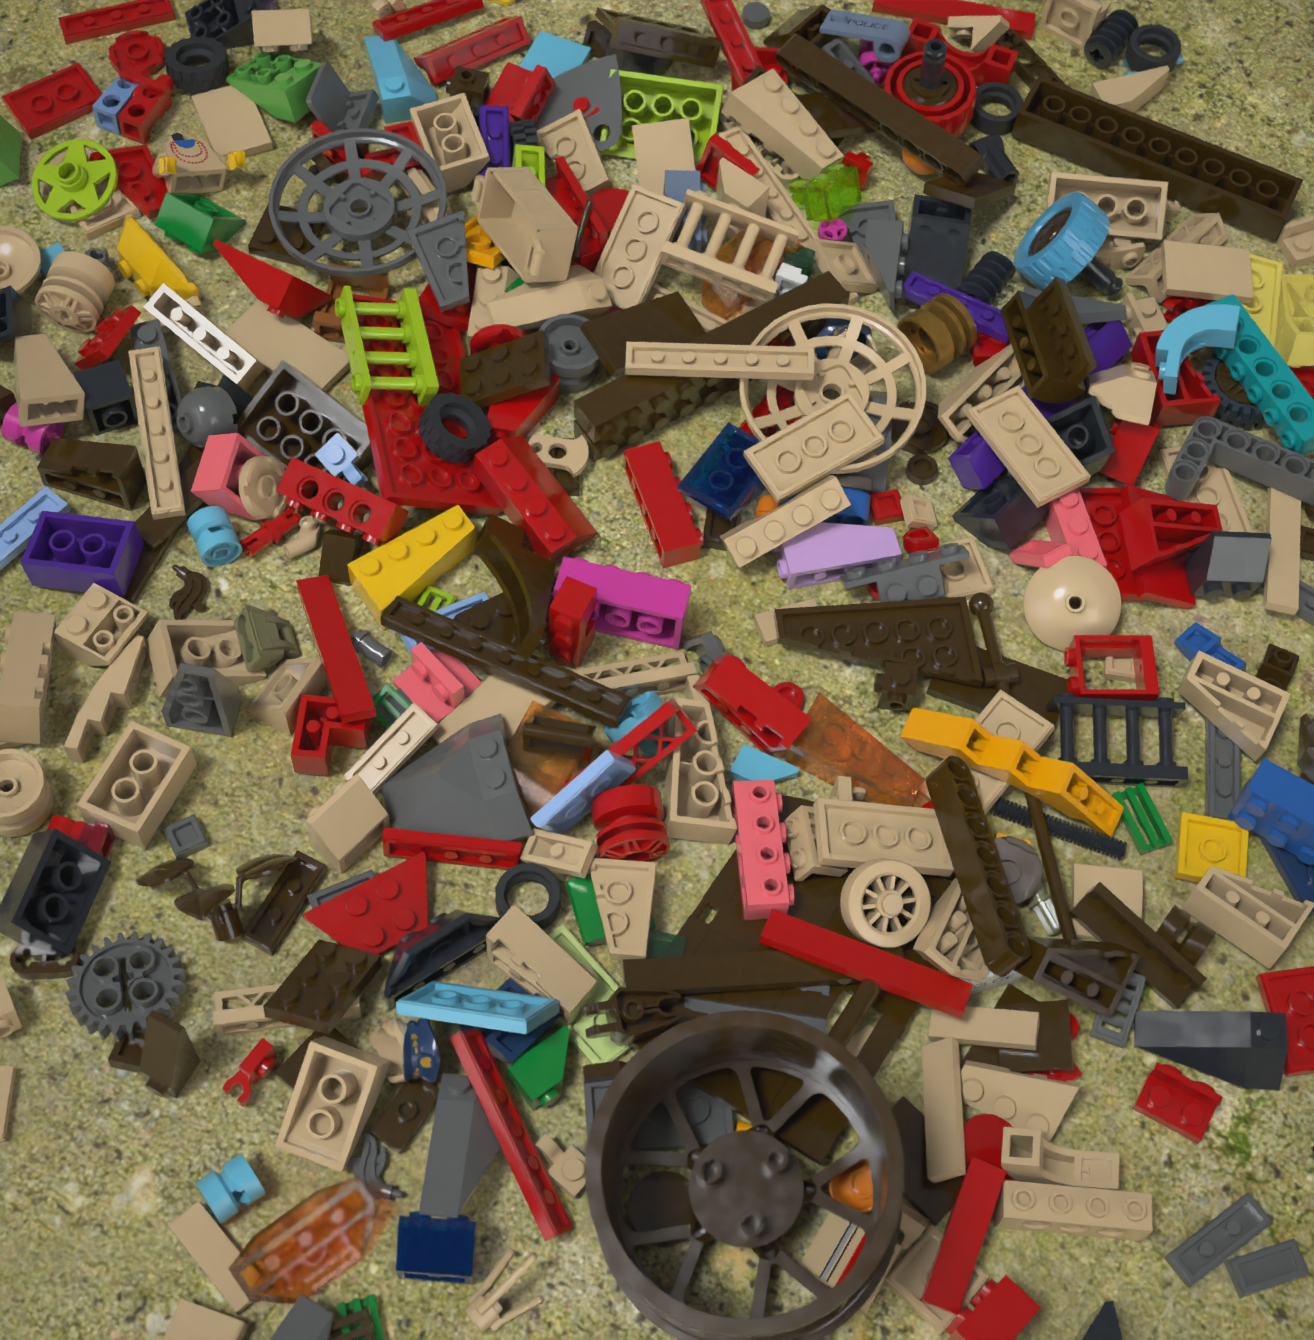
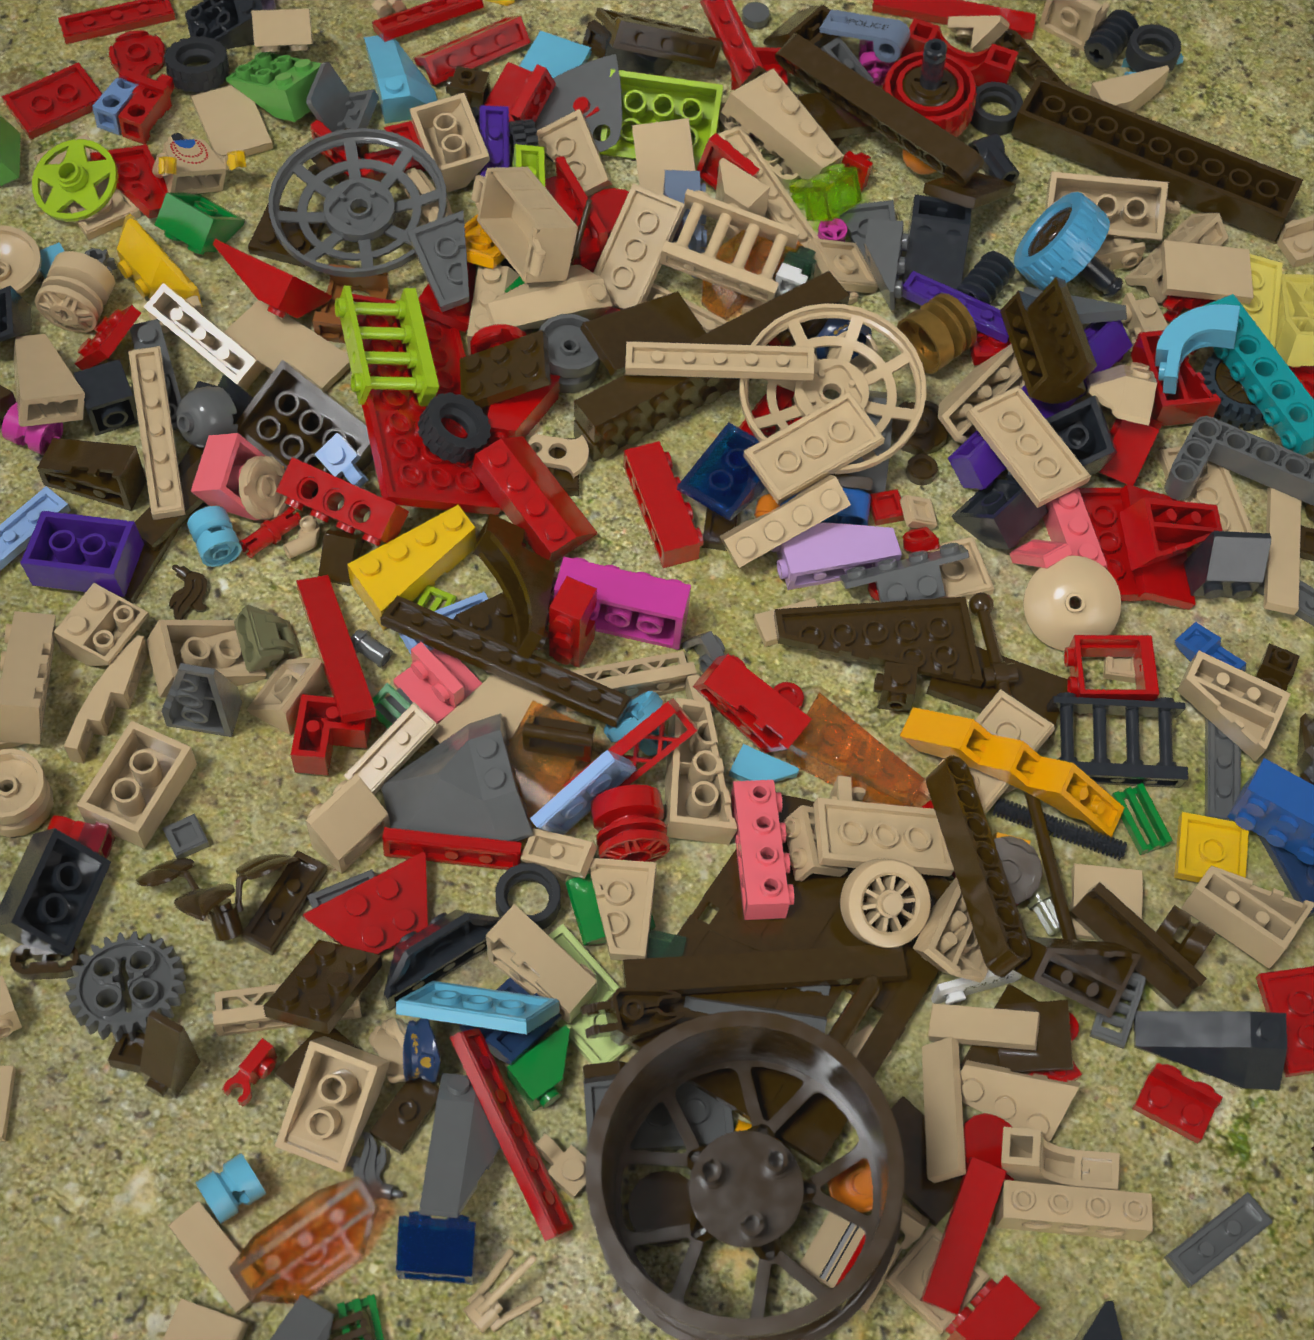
(866, 963): red tile -> none
(1266, 1268): dark grey tile -> none

